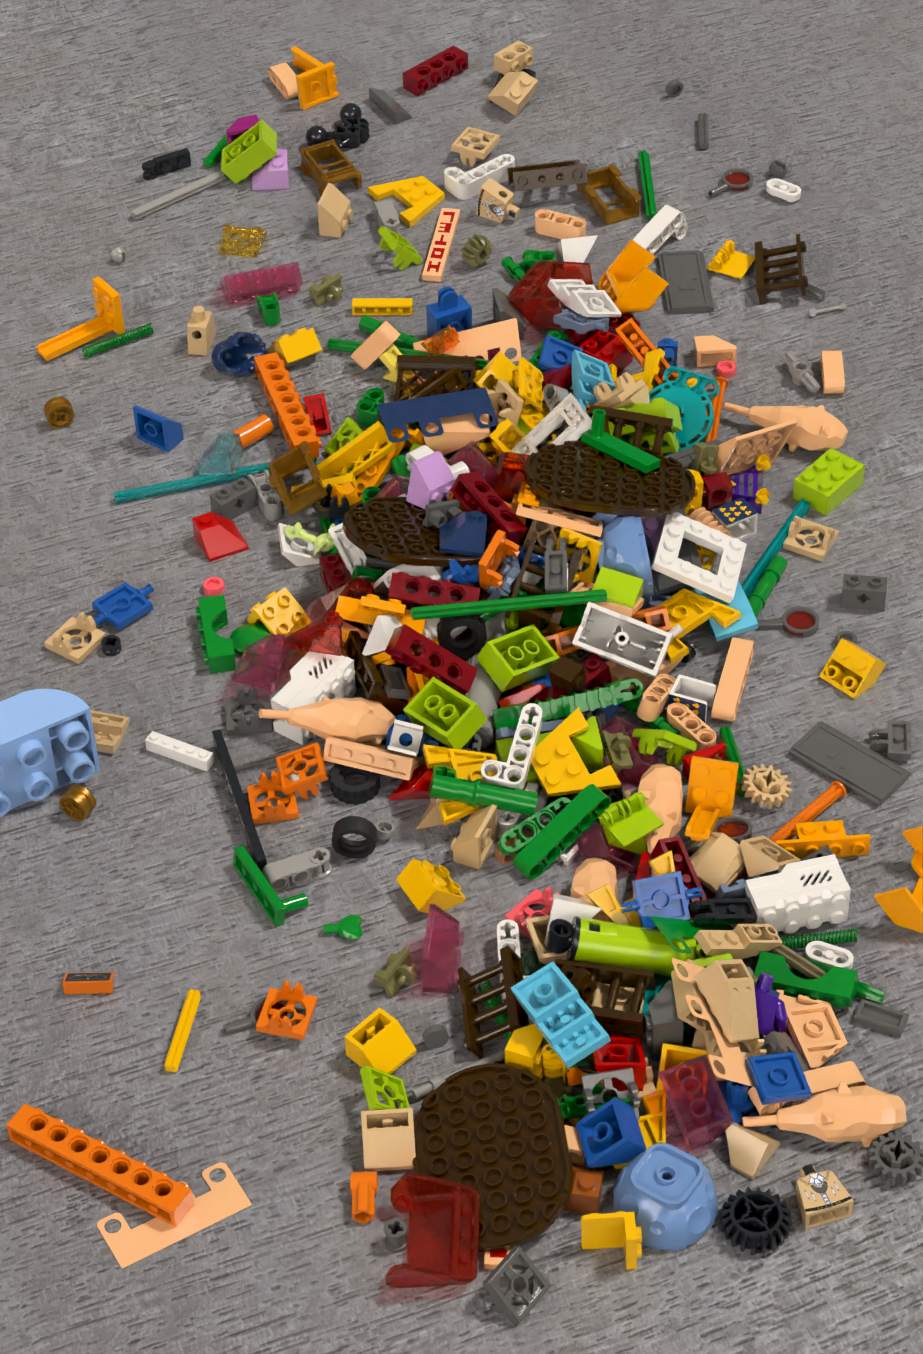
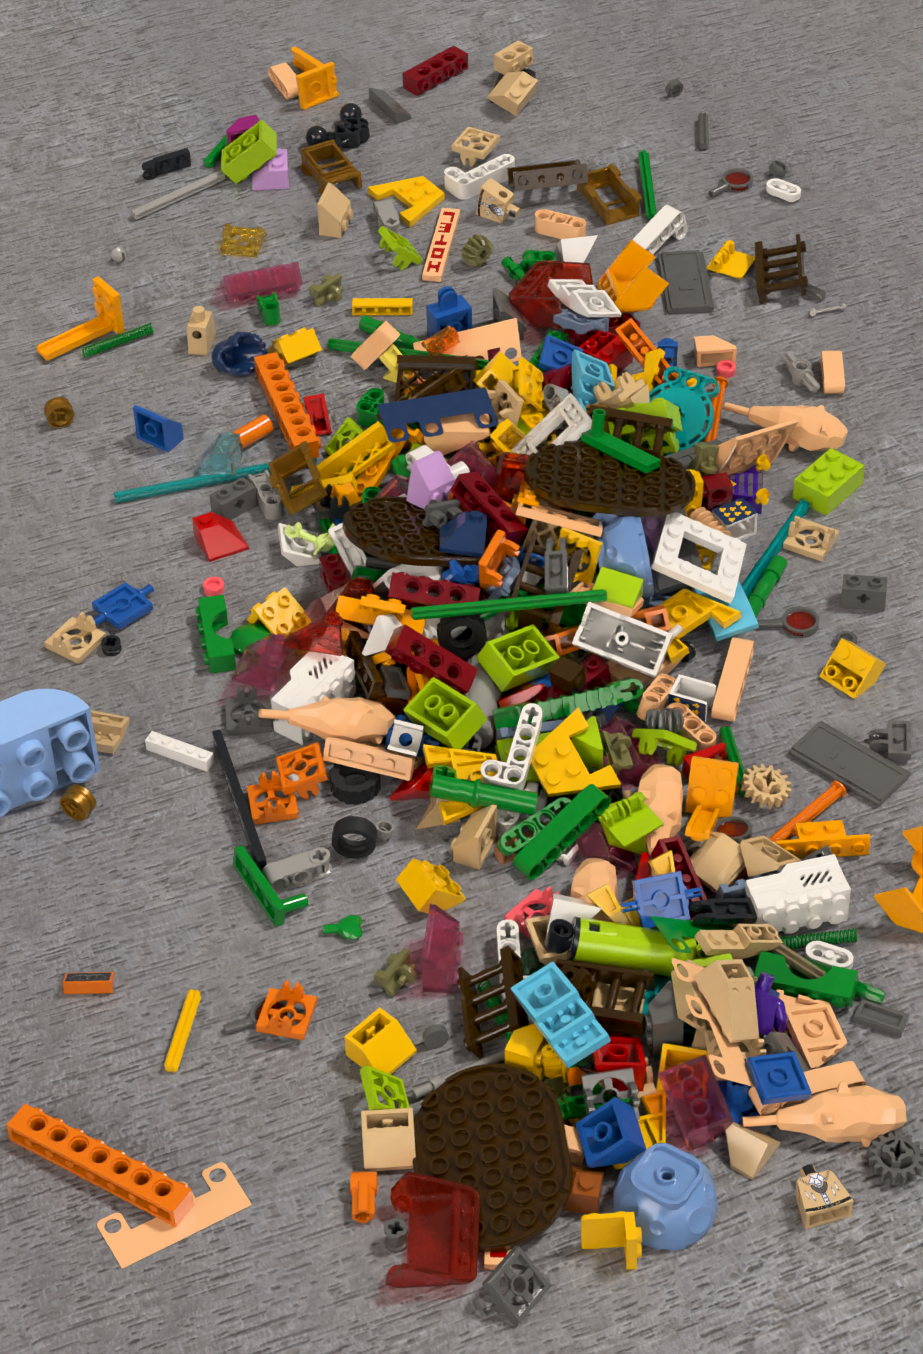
(665, 719): none -> dark grey gear
(752, 1229): black gear -> none

